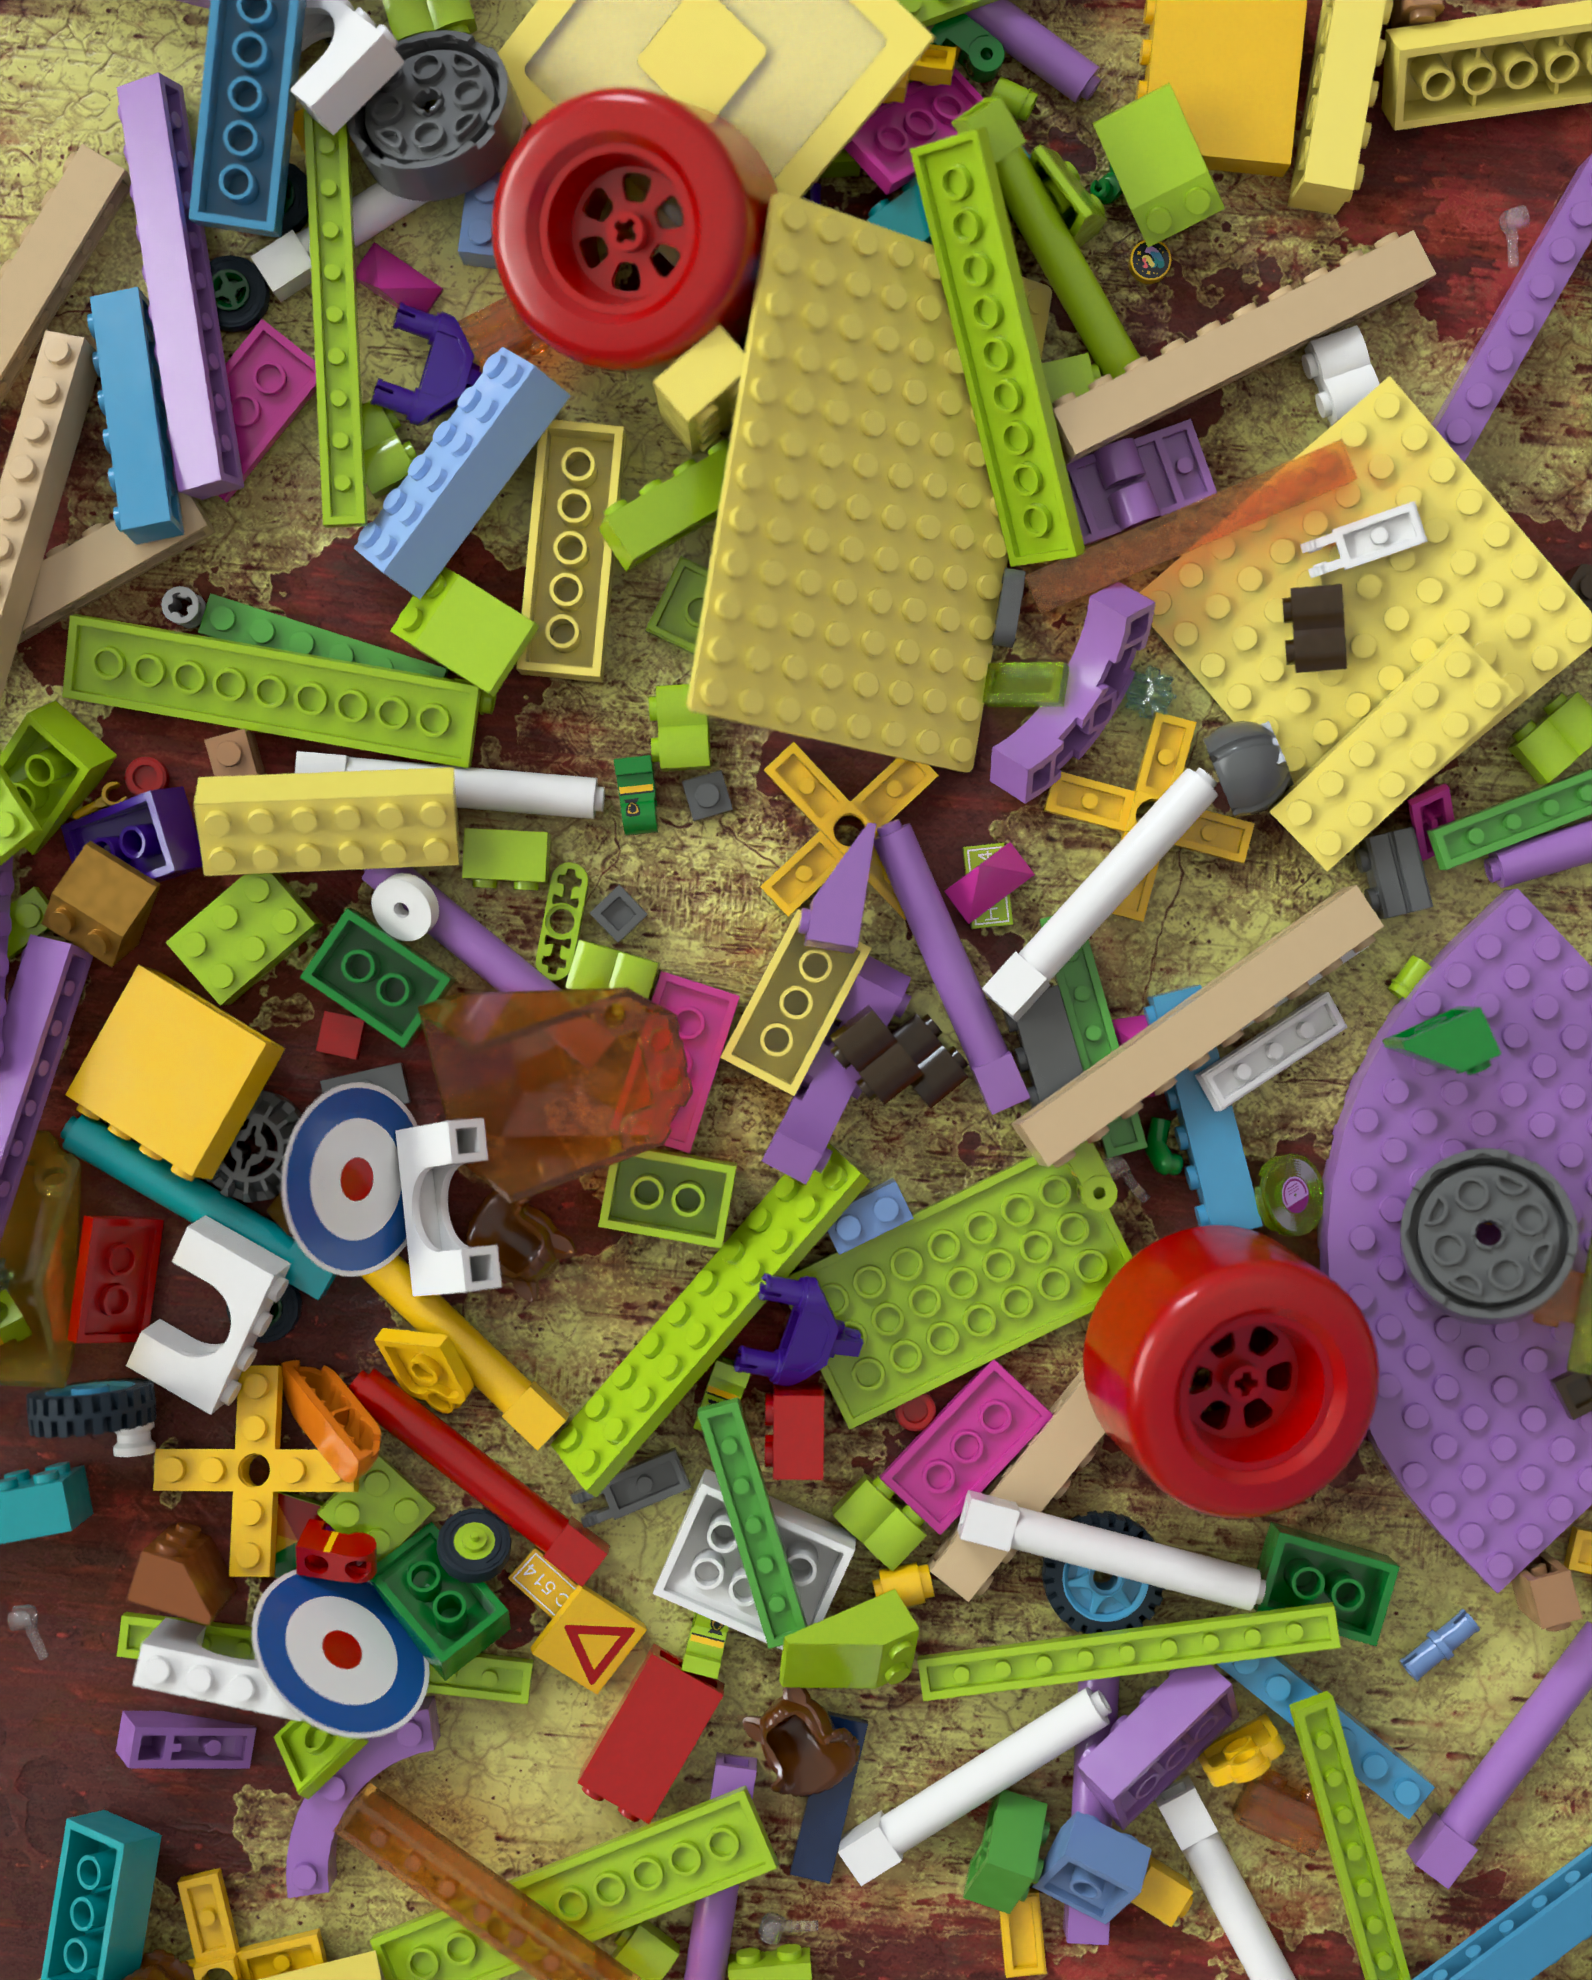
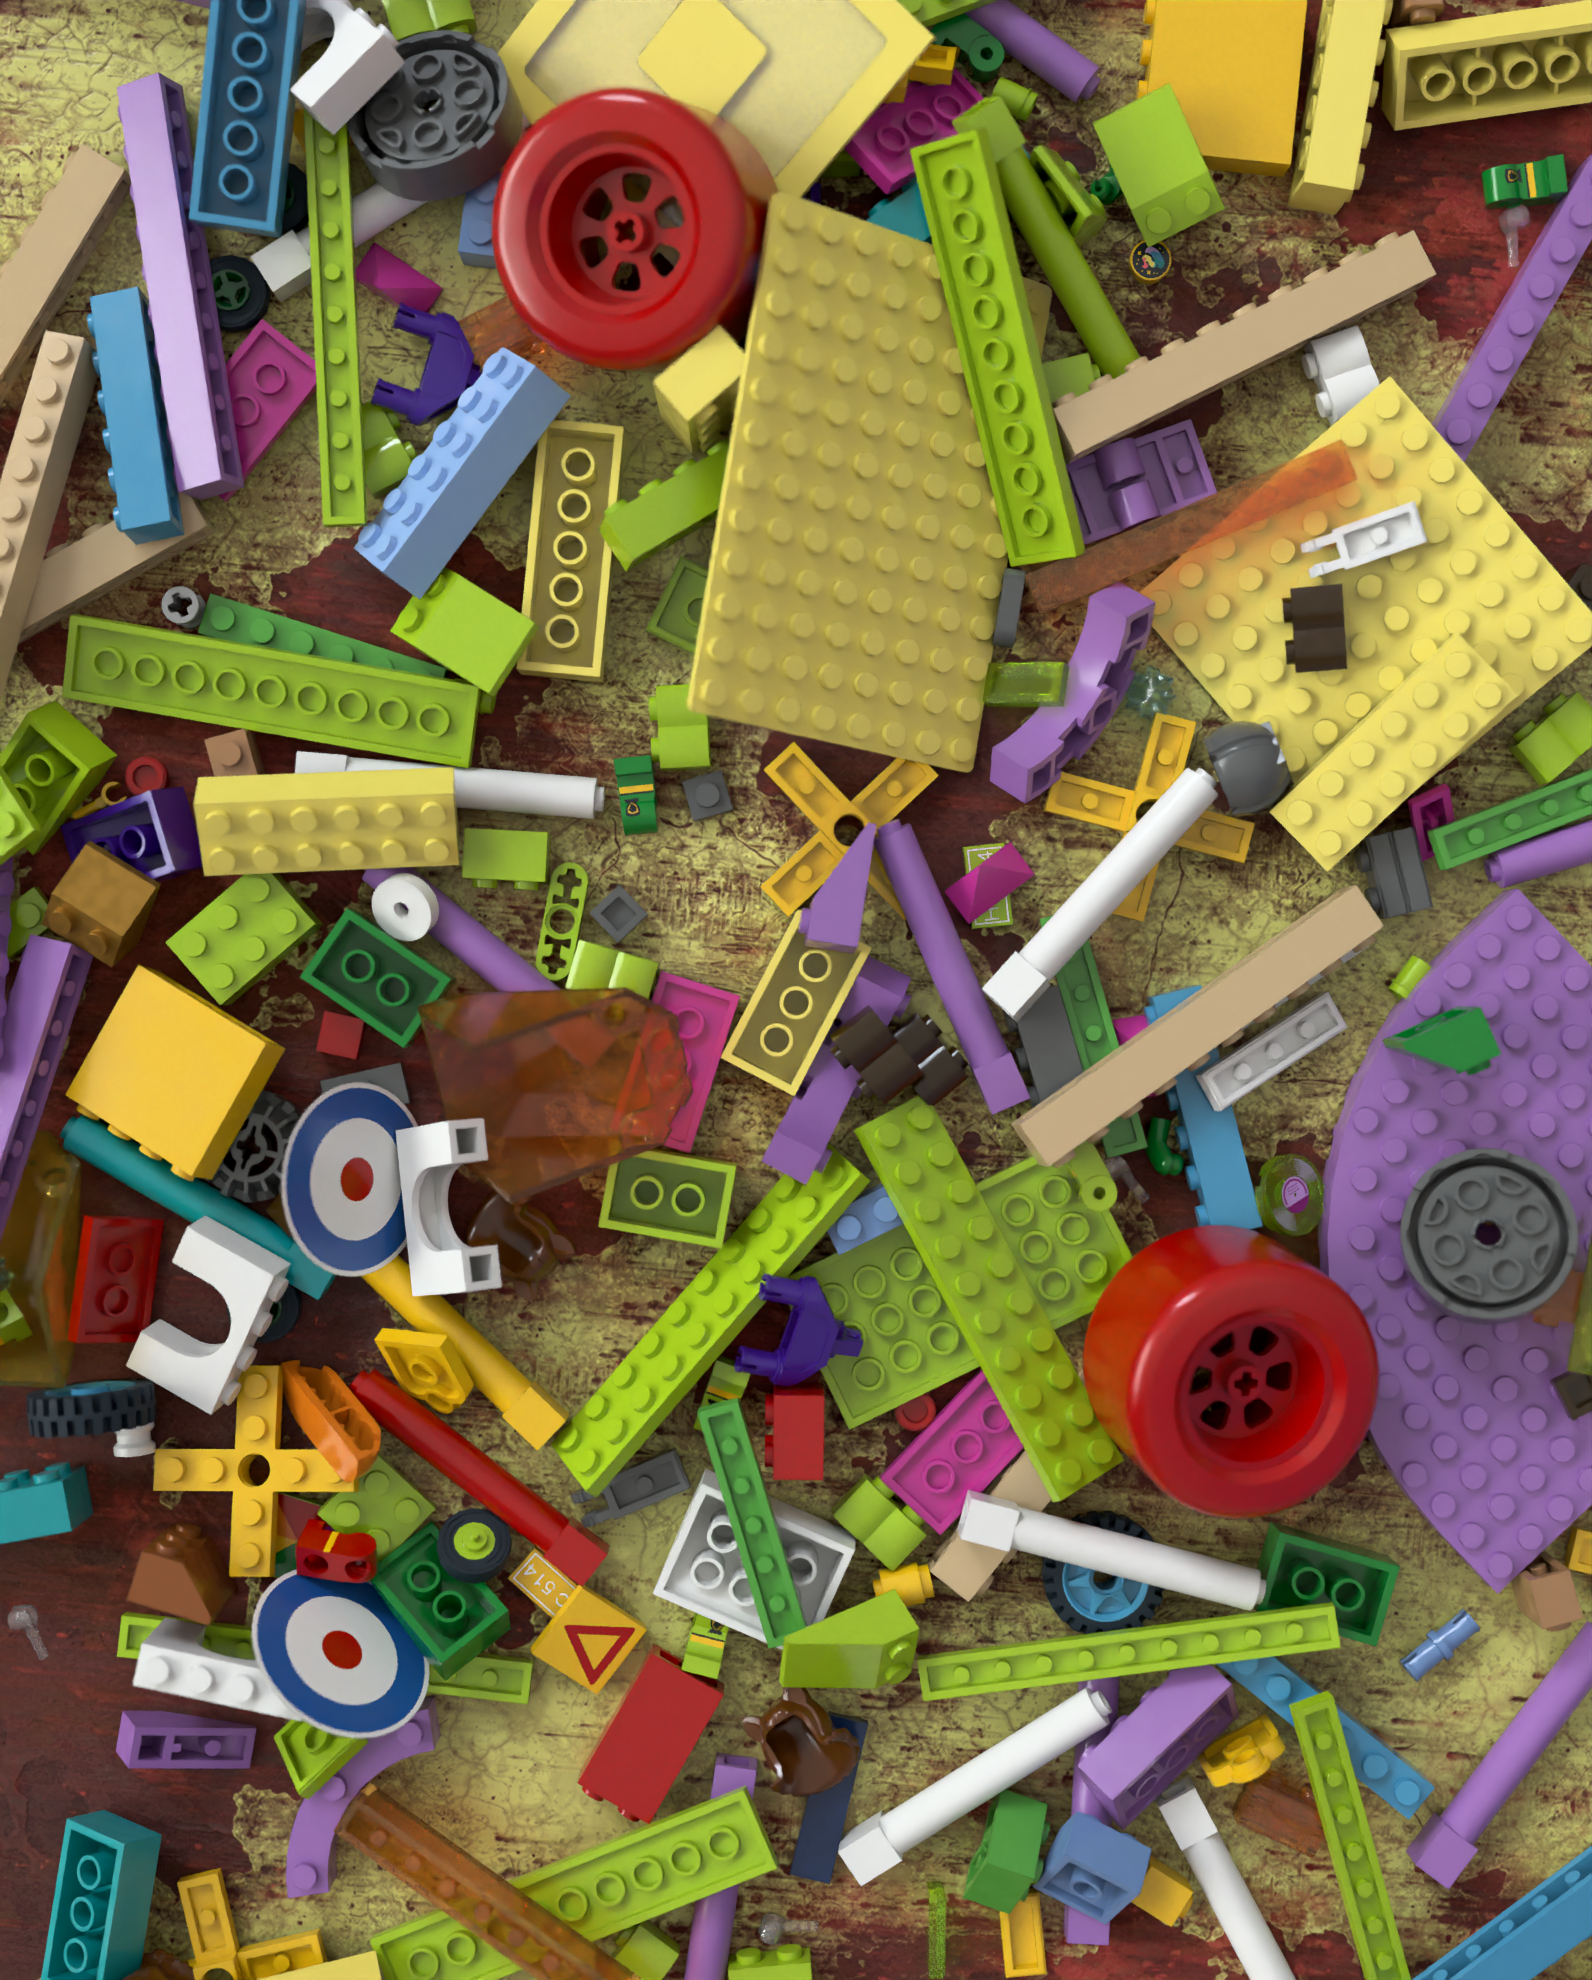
(936, 1930): none -> clear neon green tile
(989, 1297): none -> lime plate
(1525, 183): none -> green leg

